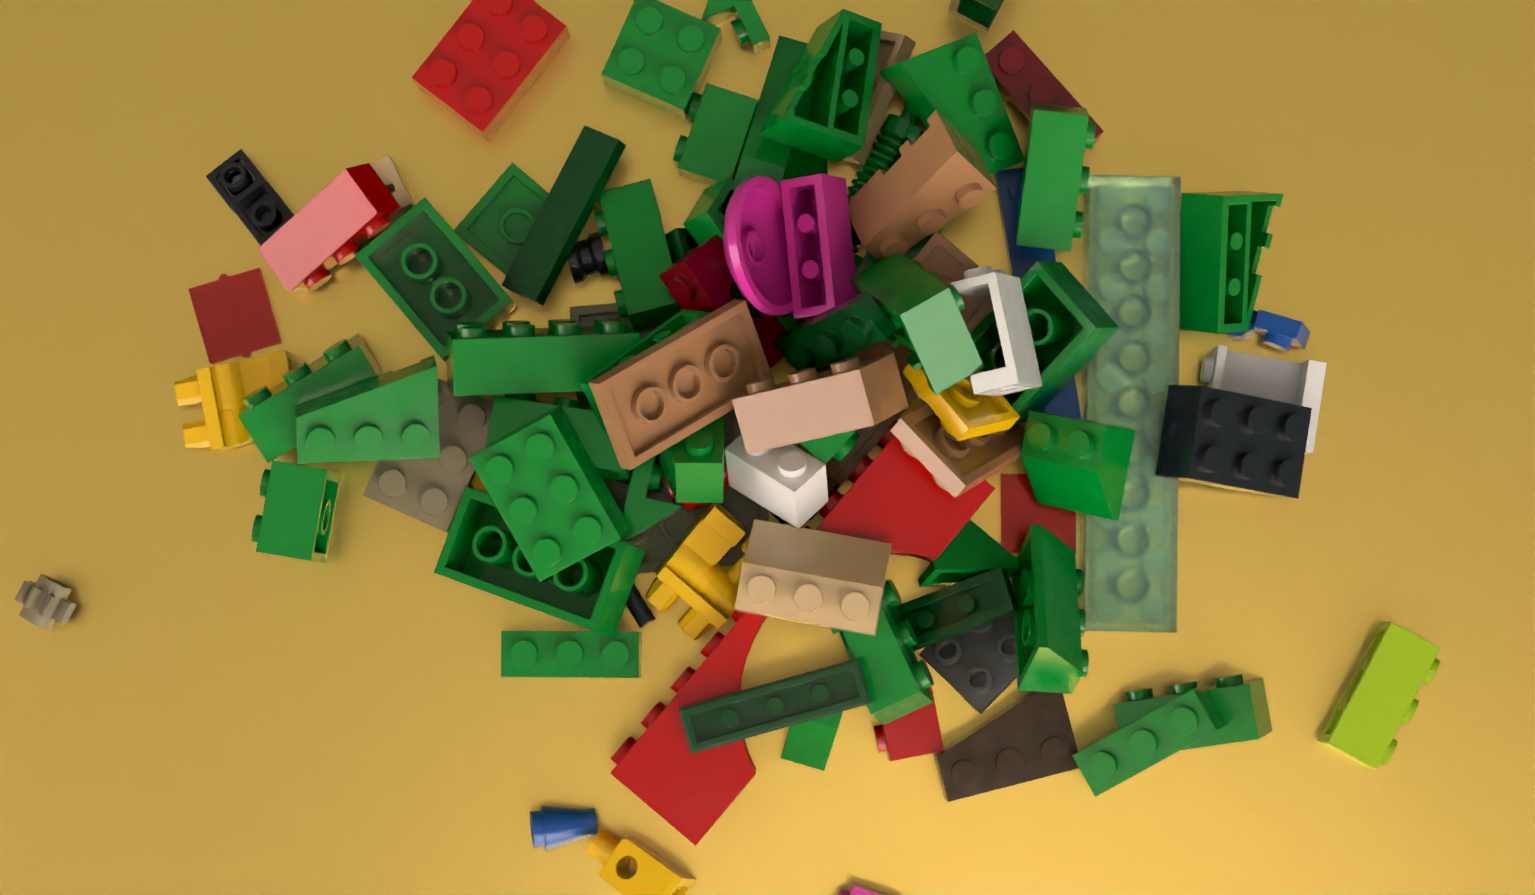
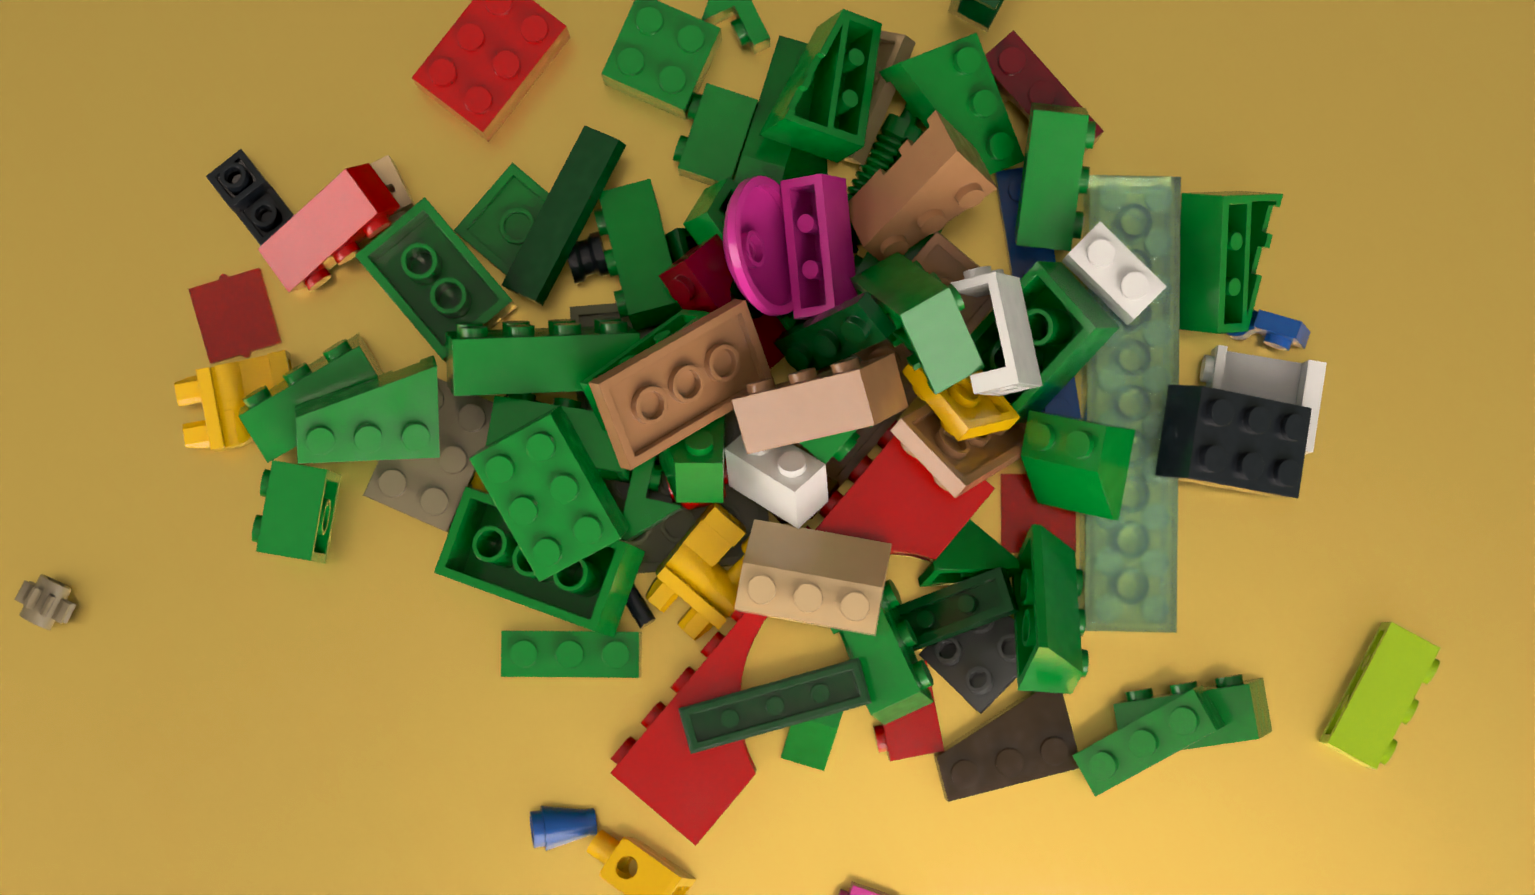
(1113, 273): none -> white brick

